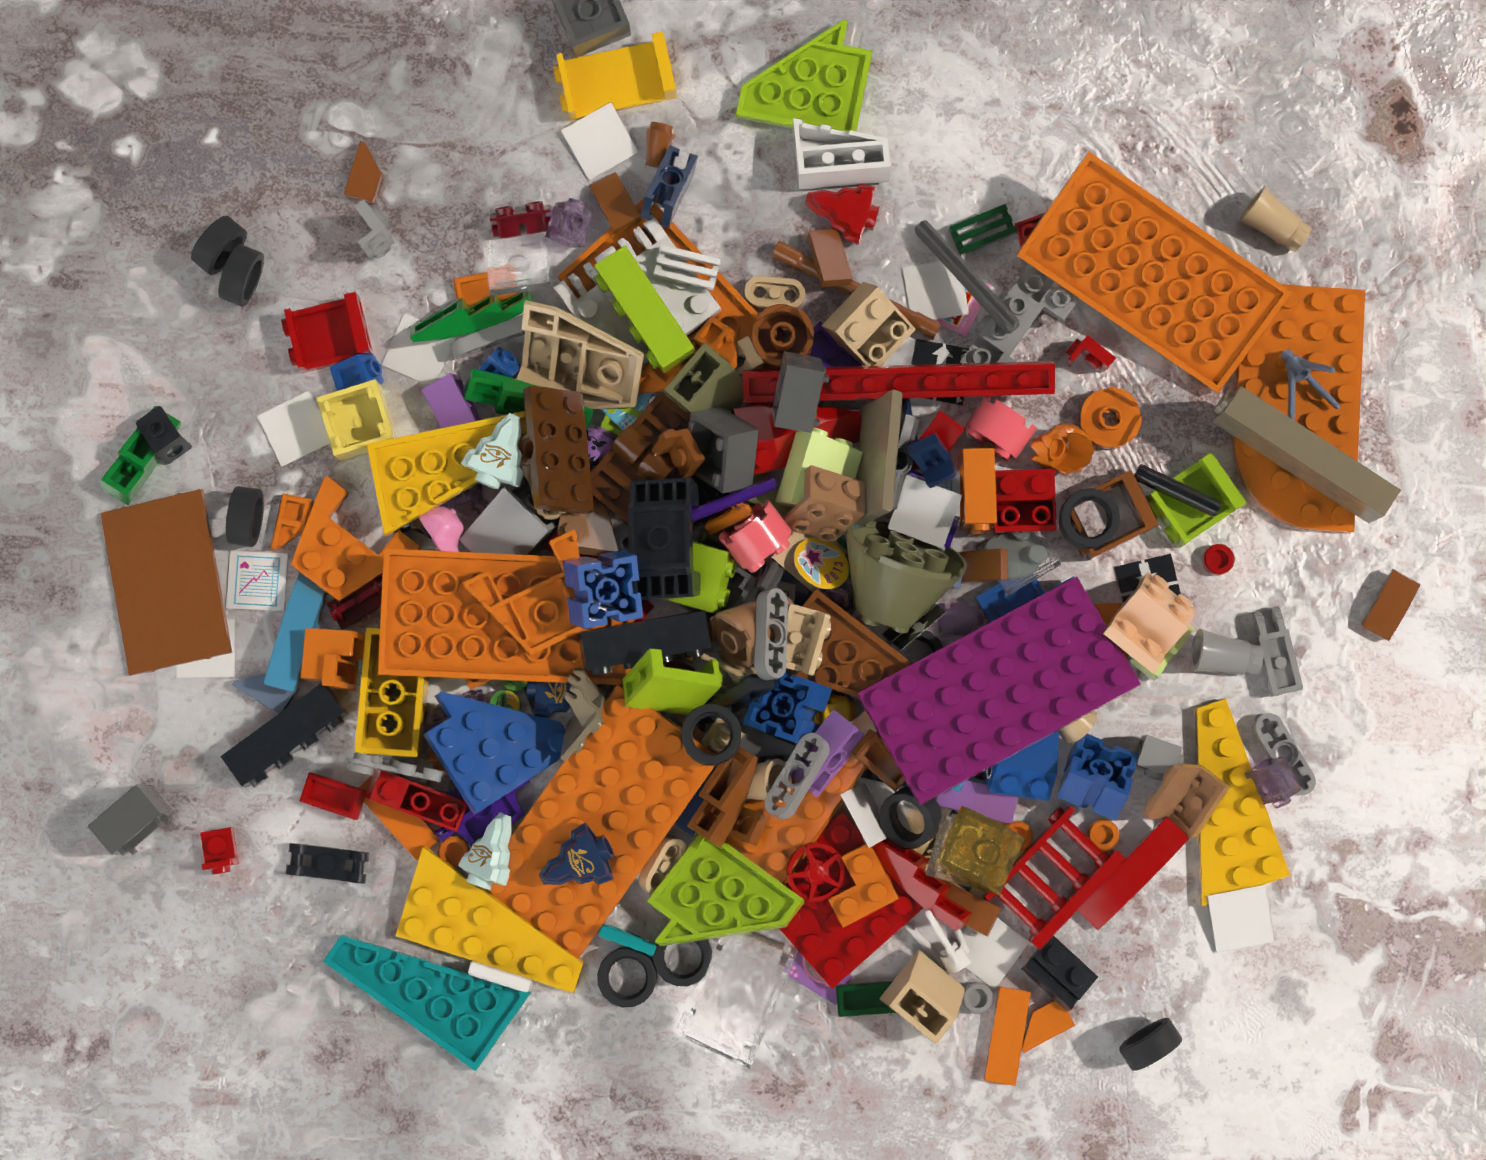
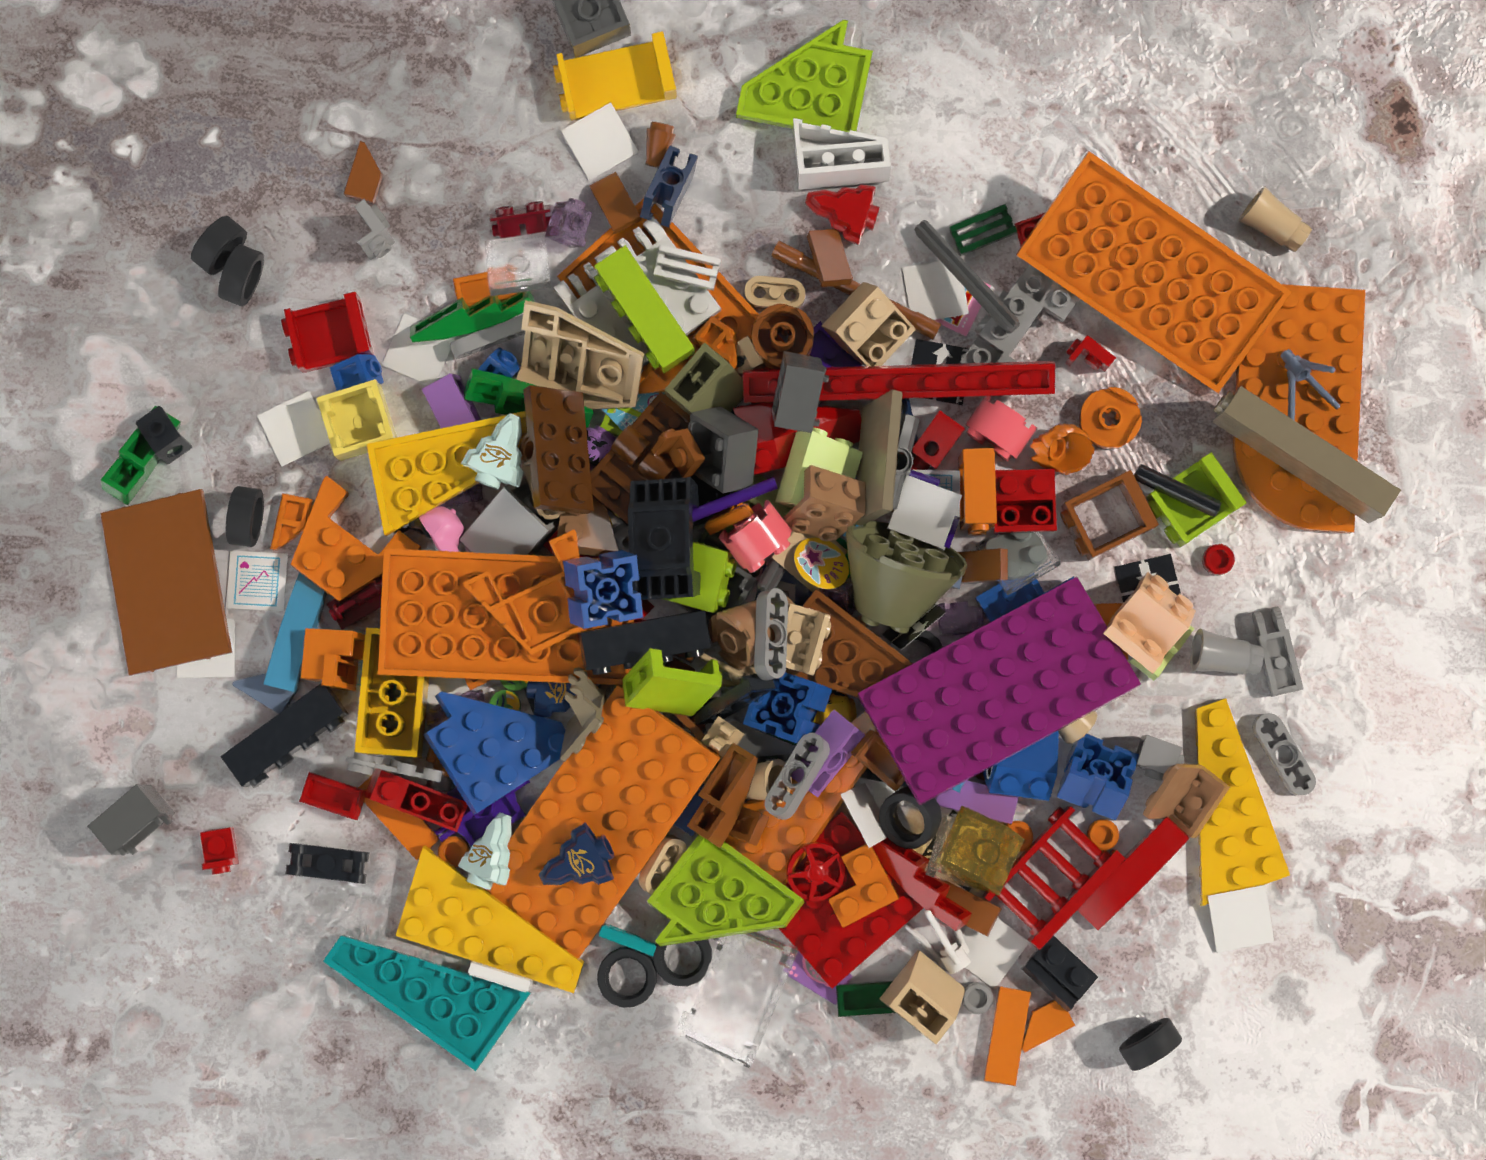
(687, 734): black tyre -> none
(933, 460): dark blue bracket -> none
(1101, 498): black tyre -> none
(1274, 781): brick -> none
(1391, 604): dark orange slope -> none

